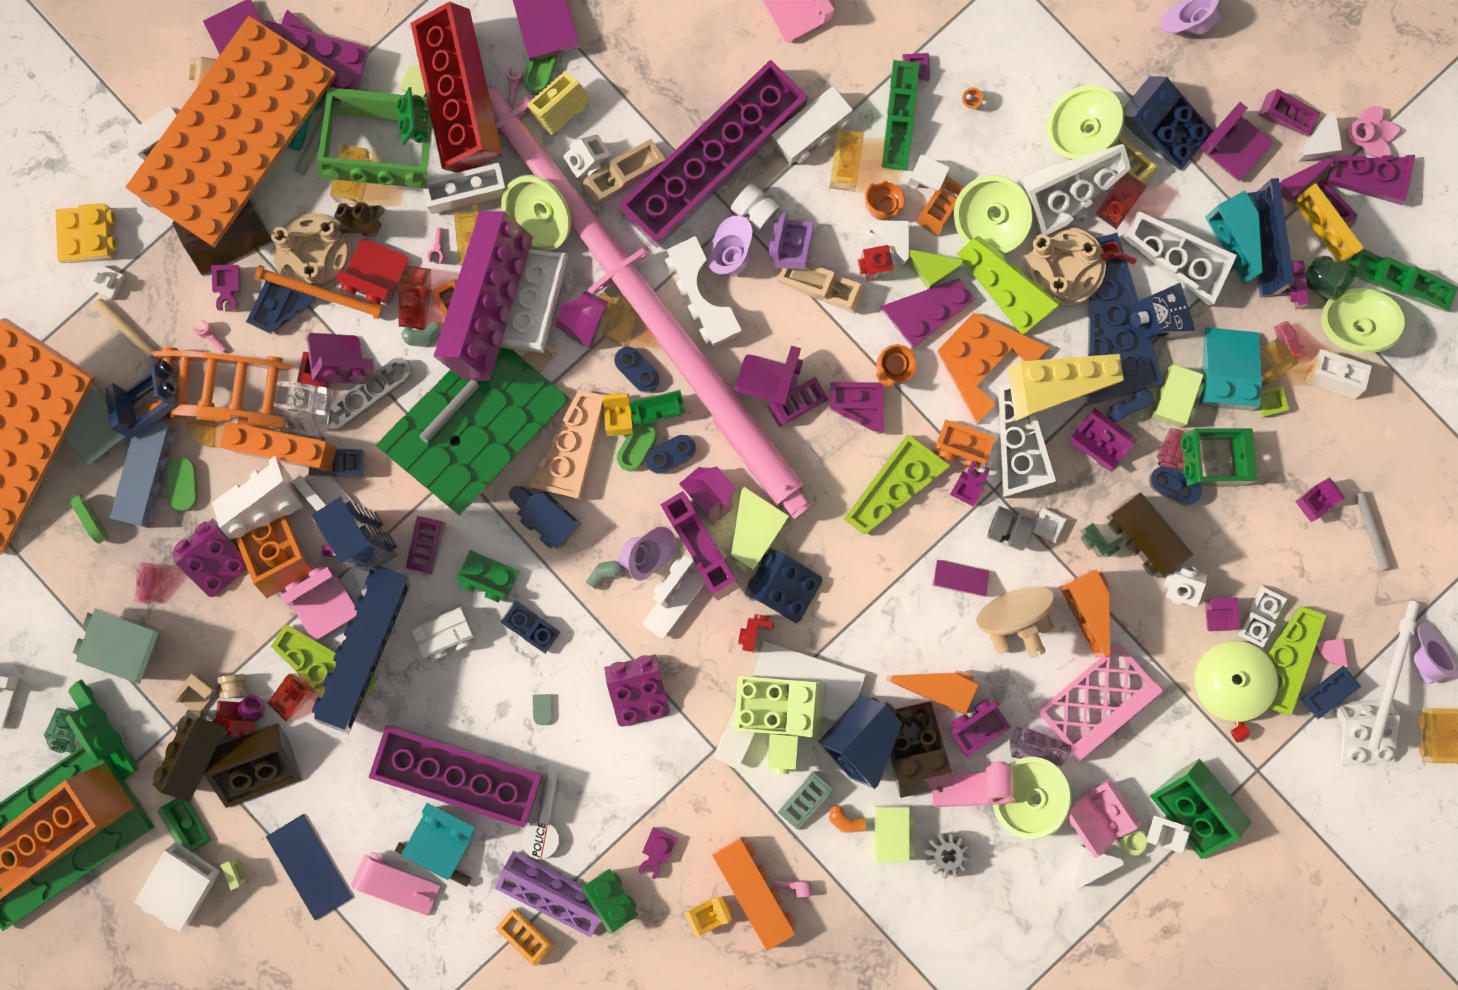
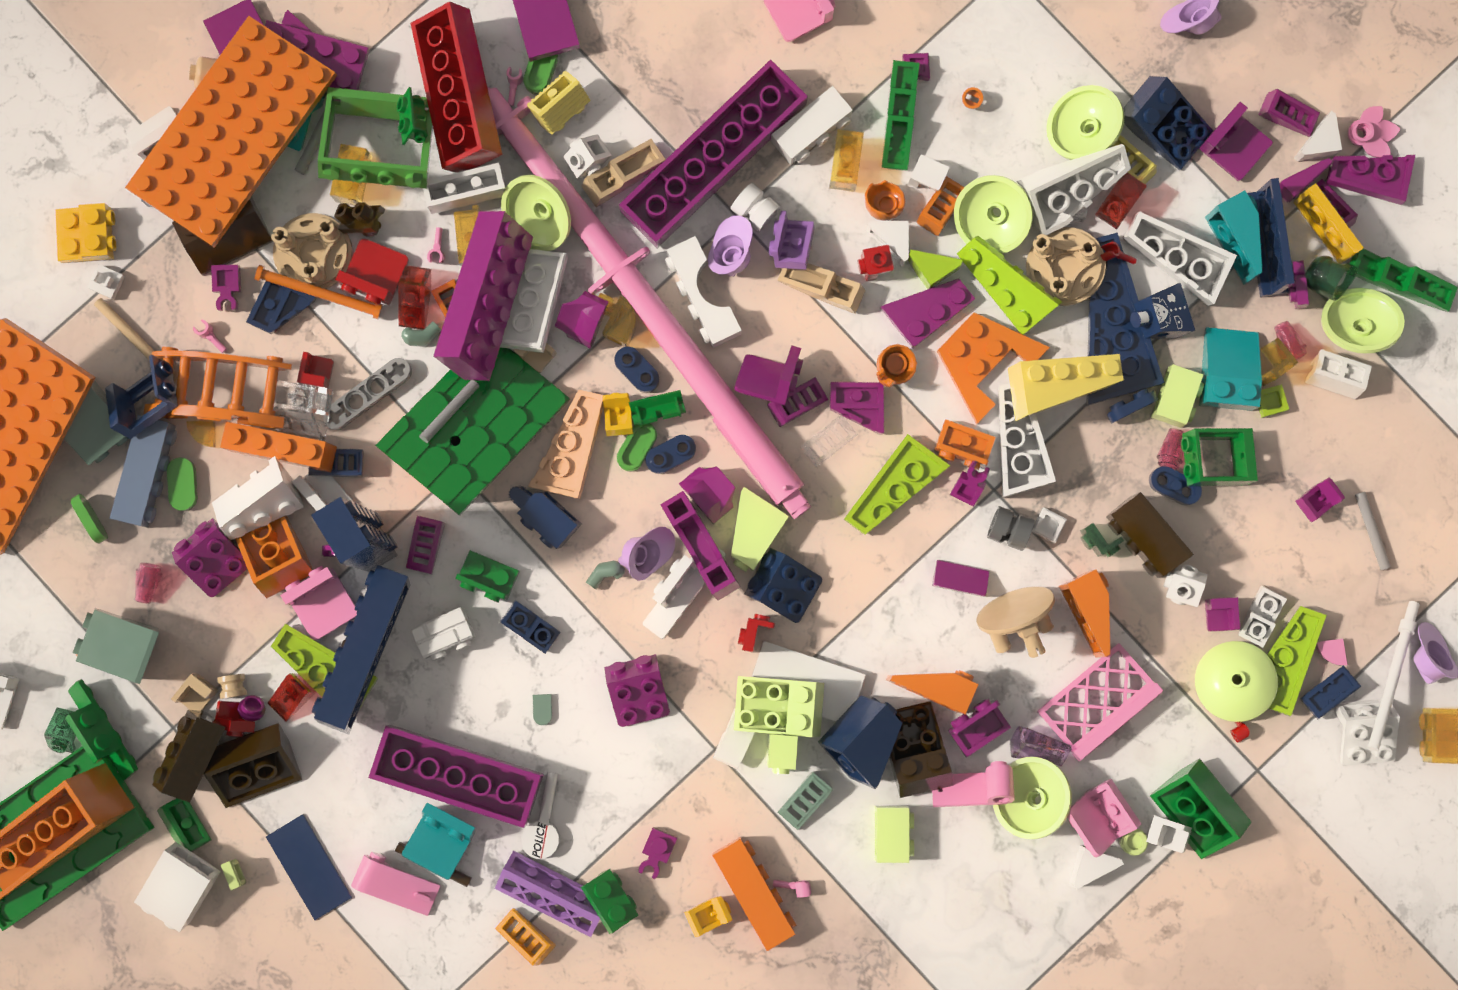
(337, 359): magenta bracket -> none
(413, 79): yellowish green tile -> none
(844, 823): orange arm -> none
(947, 864): light grey gear -> none
(1102, 440): magenta bracket -> none

